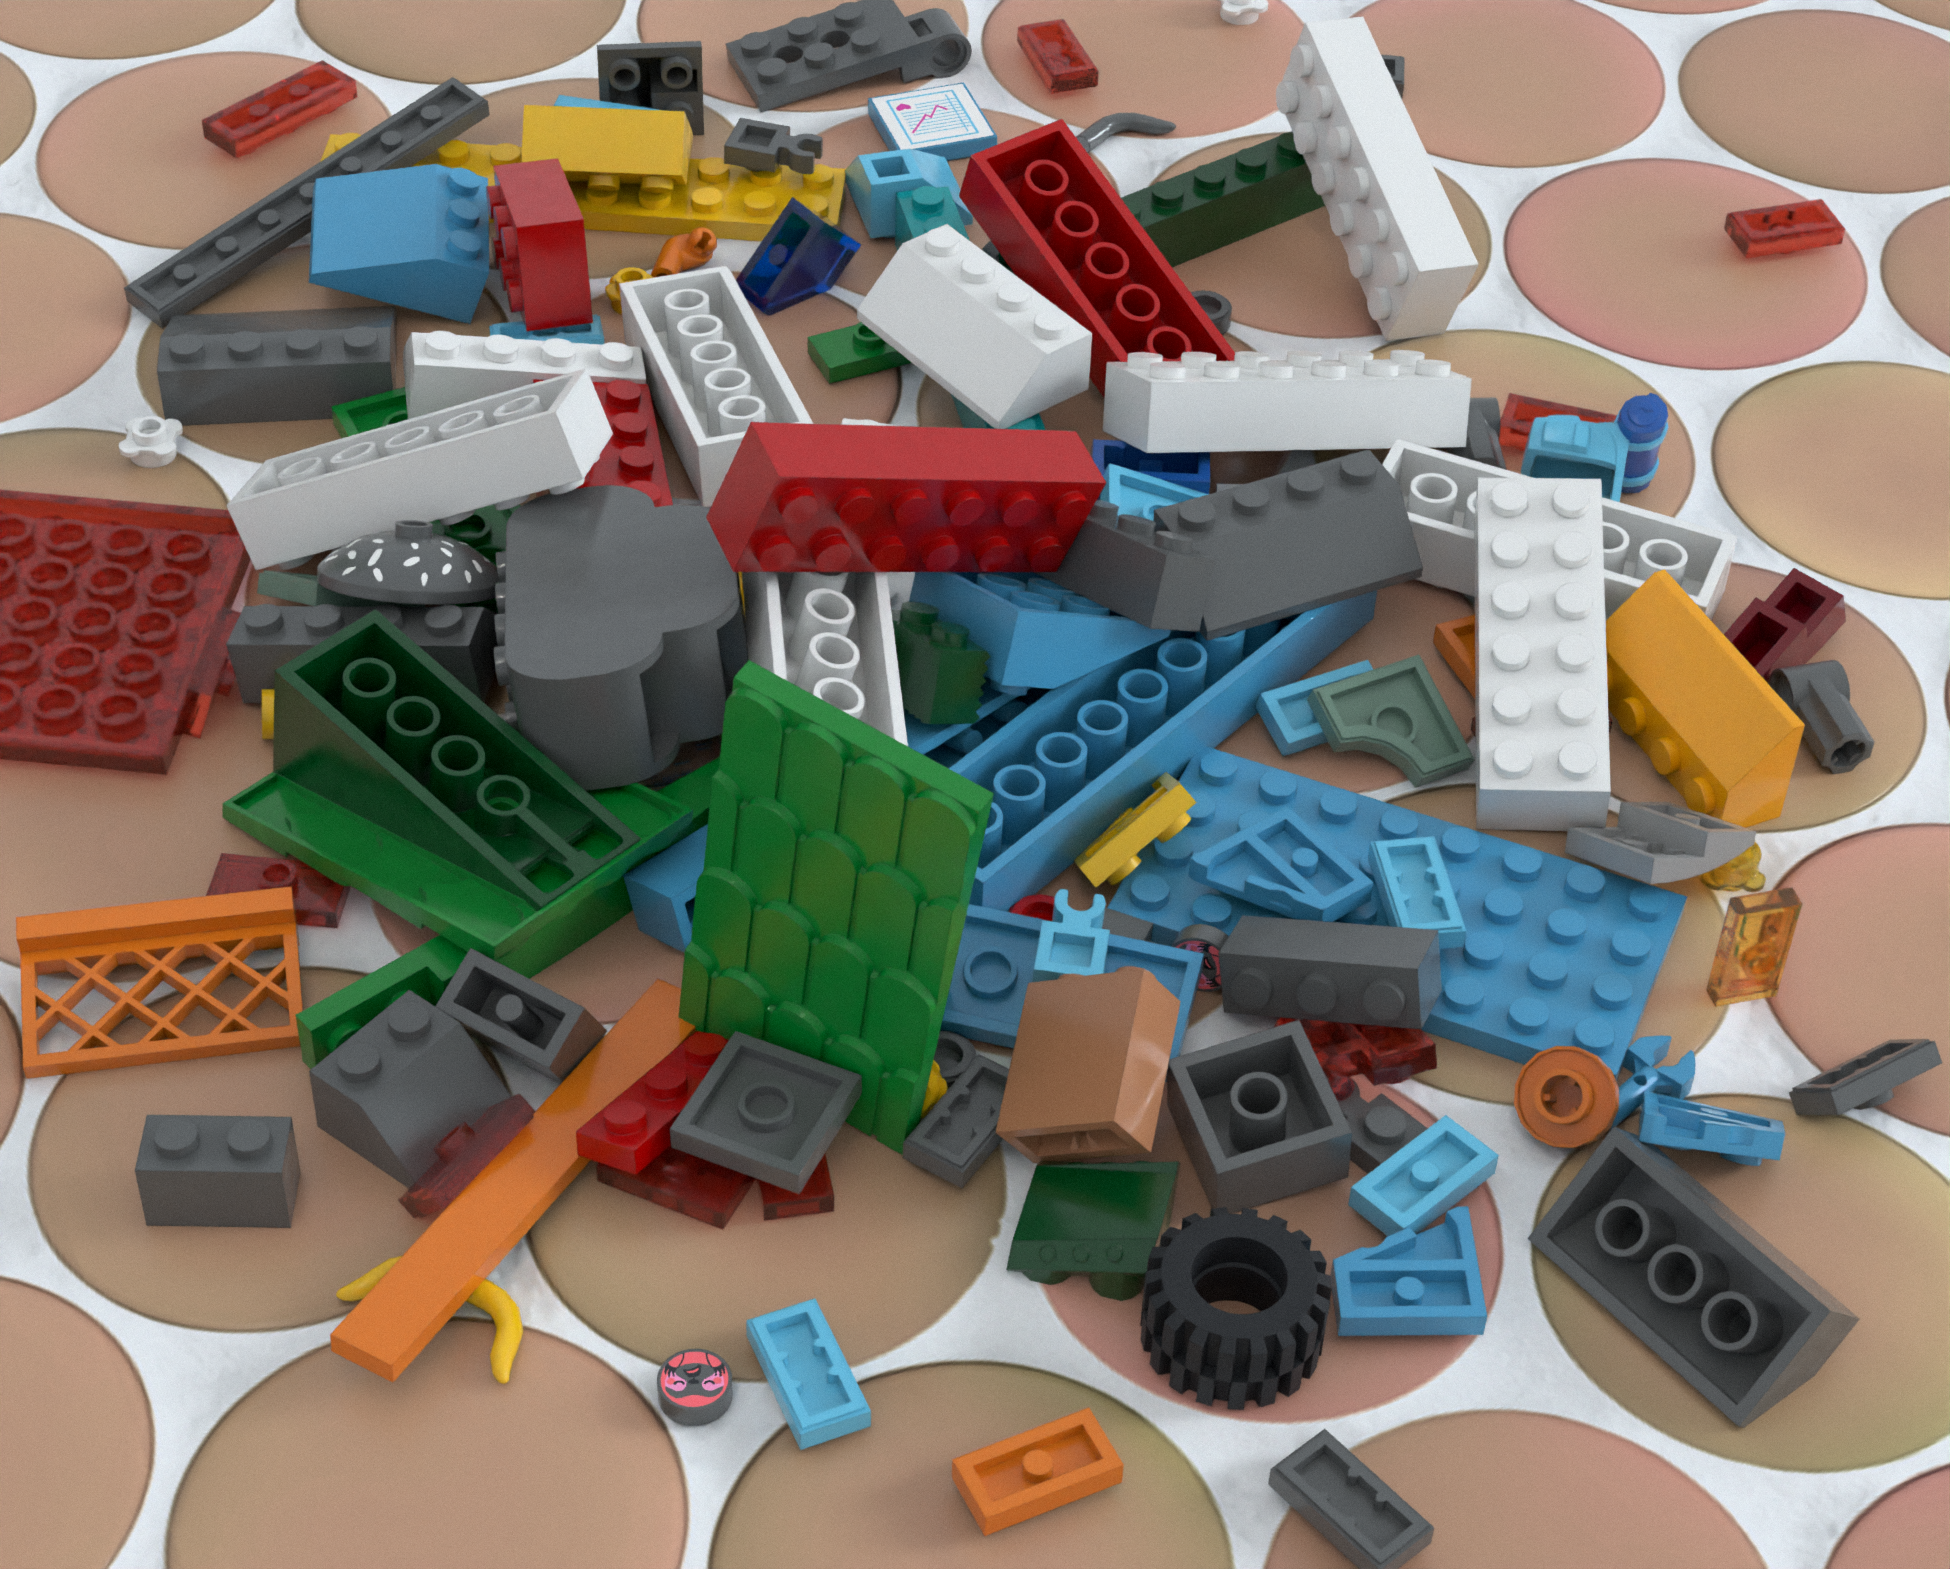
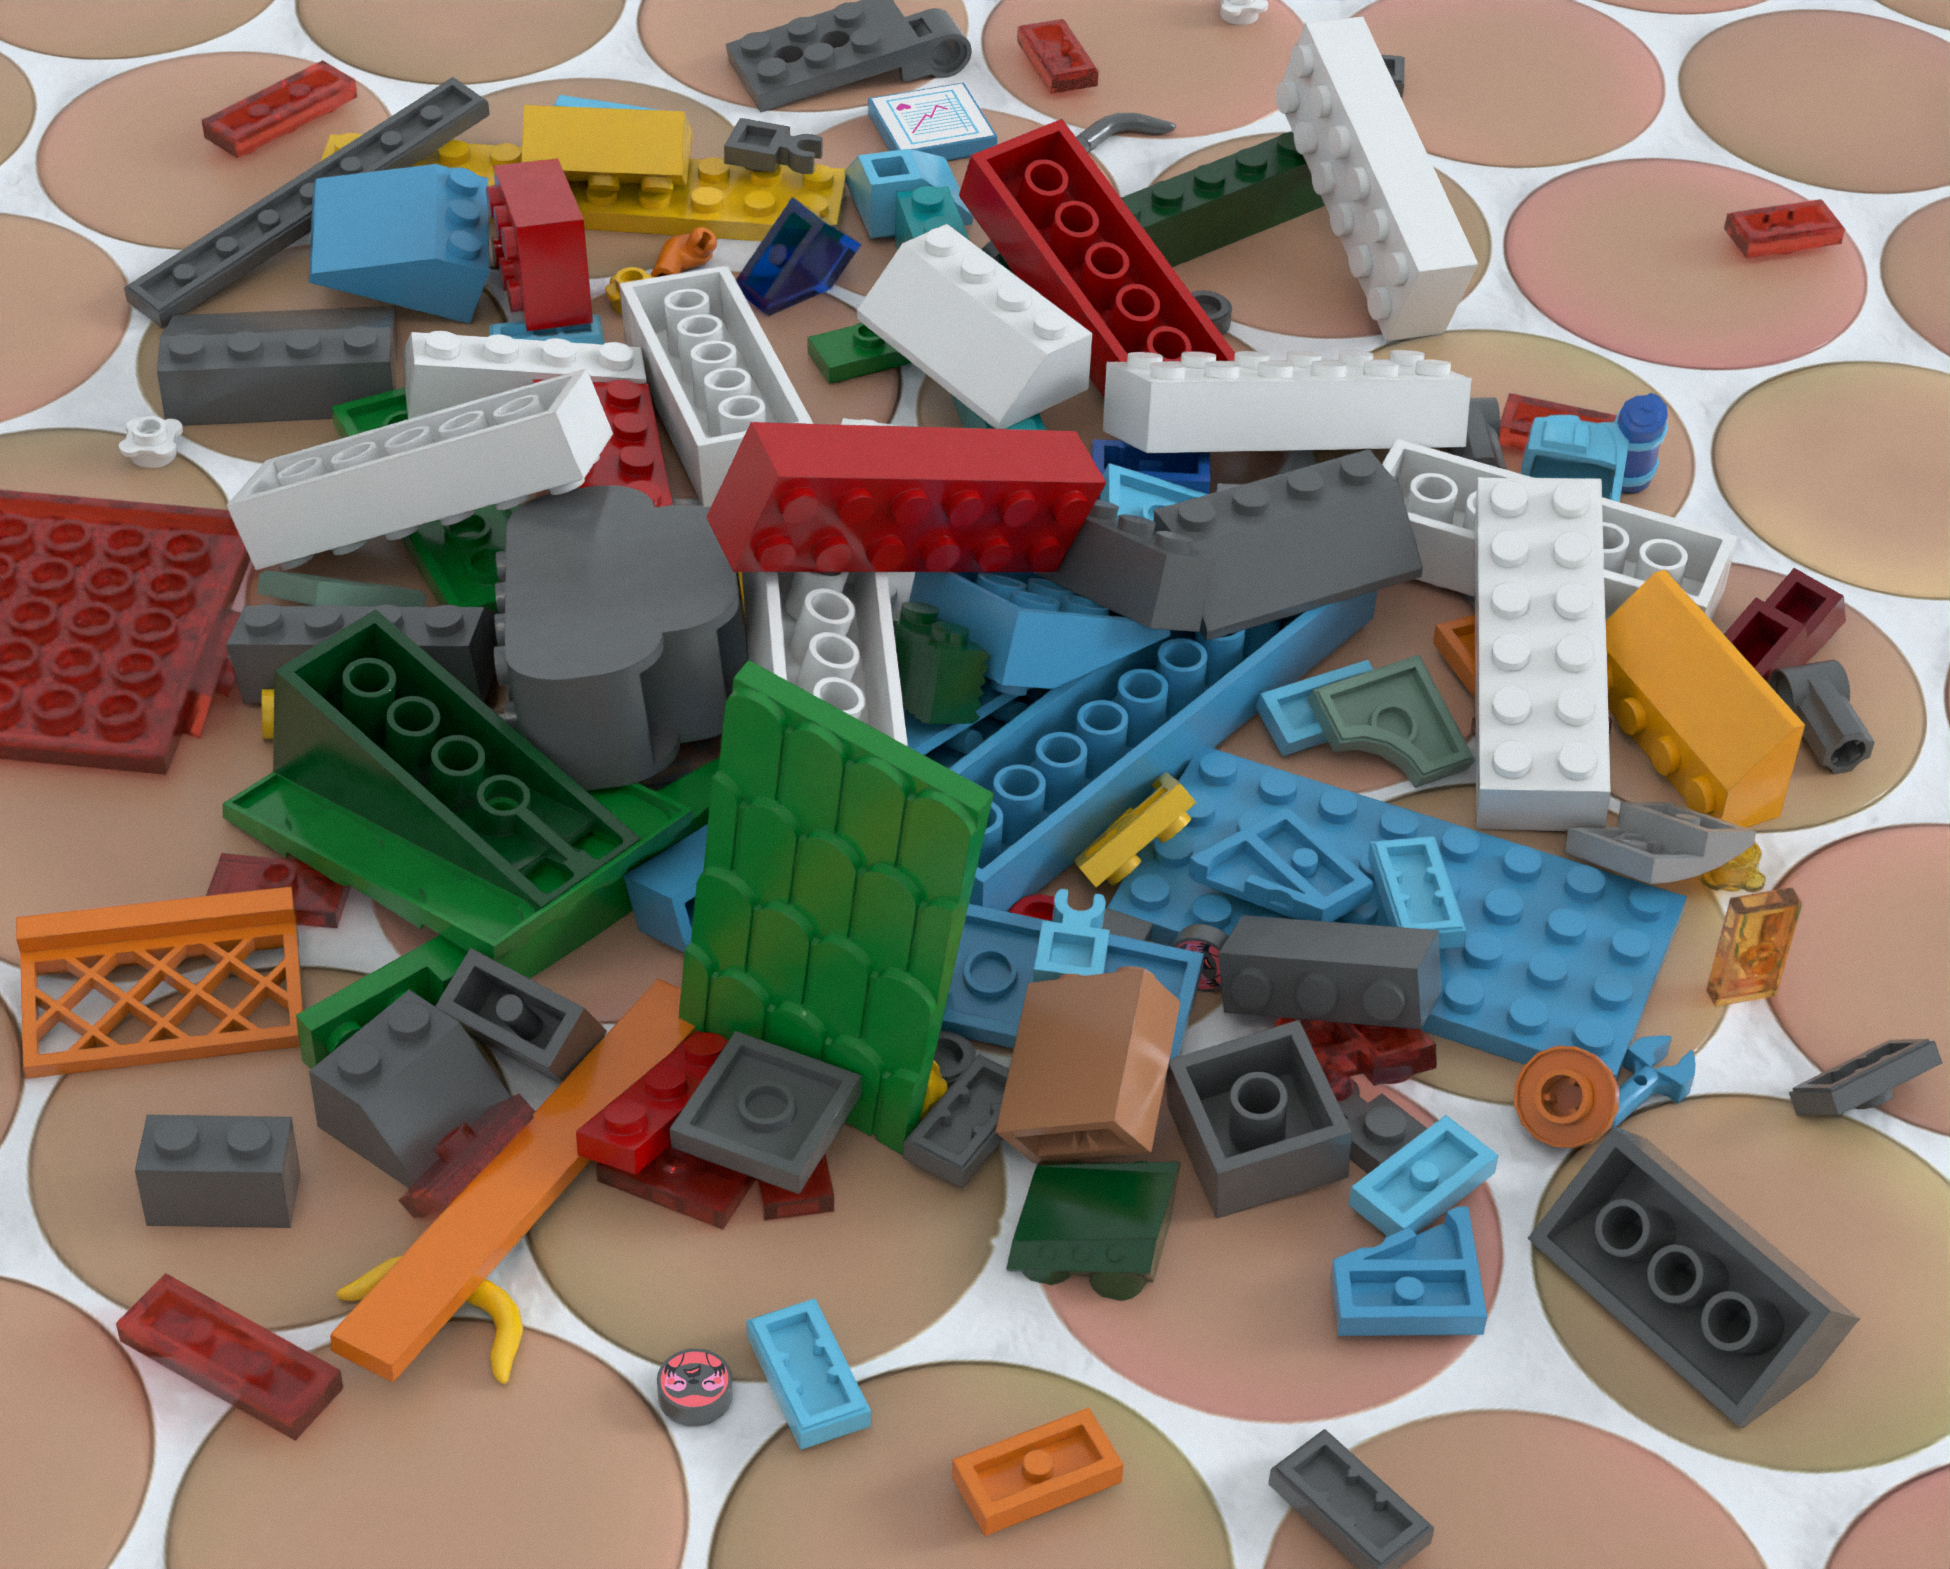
(230, 1356): none -> clear red plate
(409, 568): dark grey dish -> none
(654, 77): dark grey slope -> none
(1227, 1352): black tyre -> none
(1704, 1127): dark azure wing -> none

